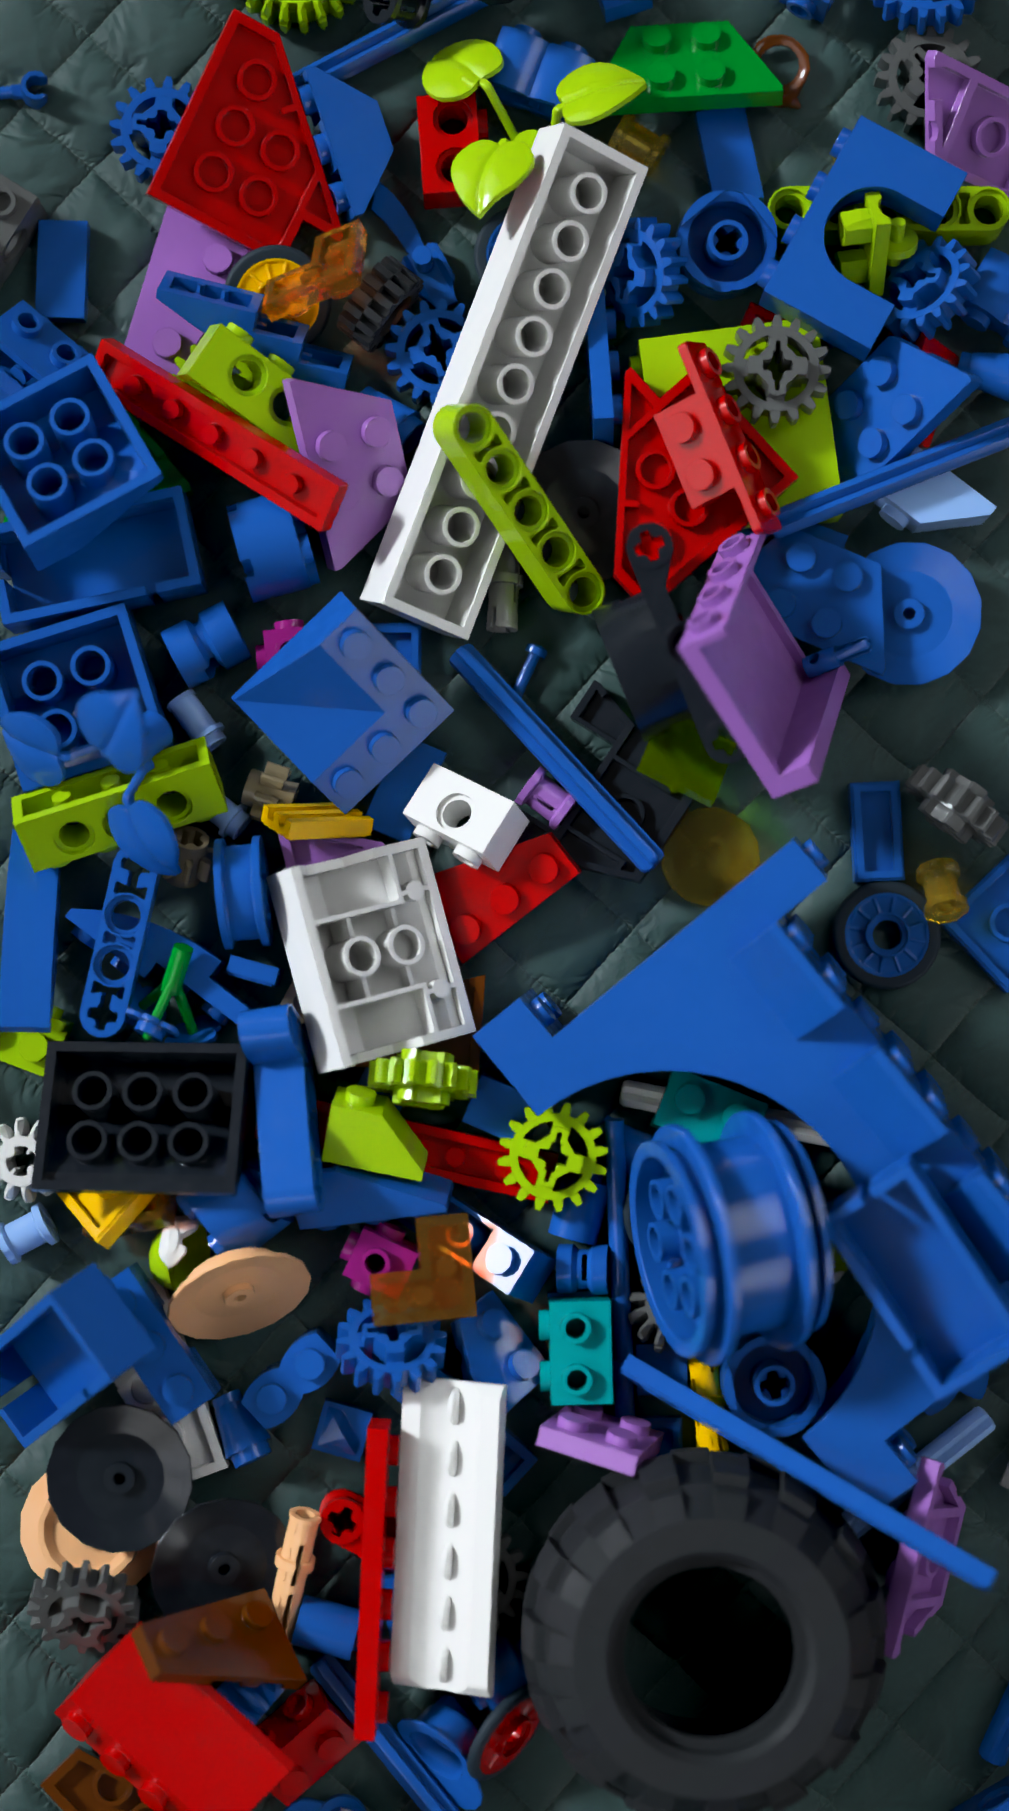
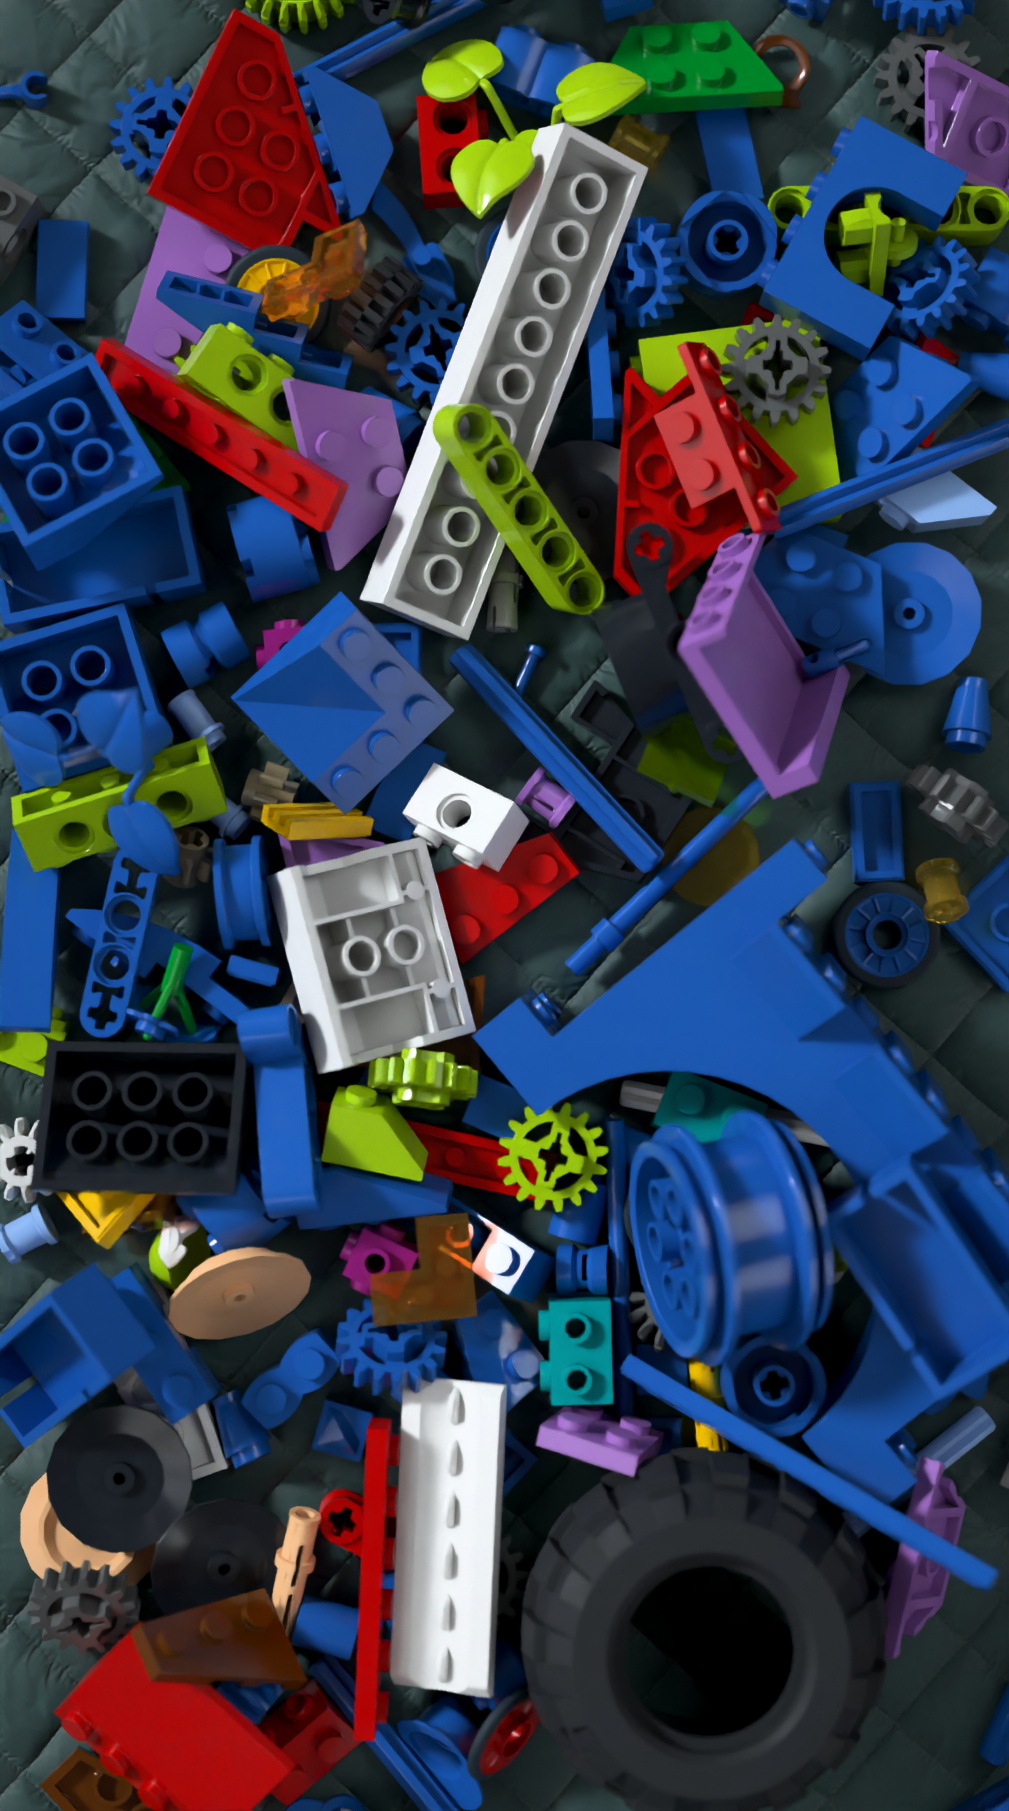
(608, 933): none -> blue bar
(968, 718): none -> blue cone

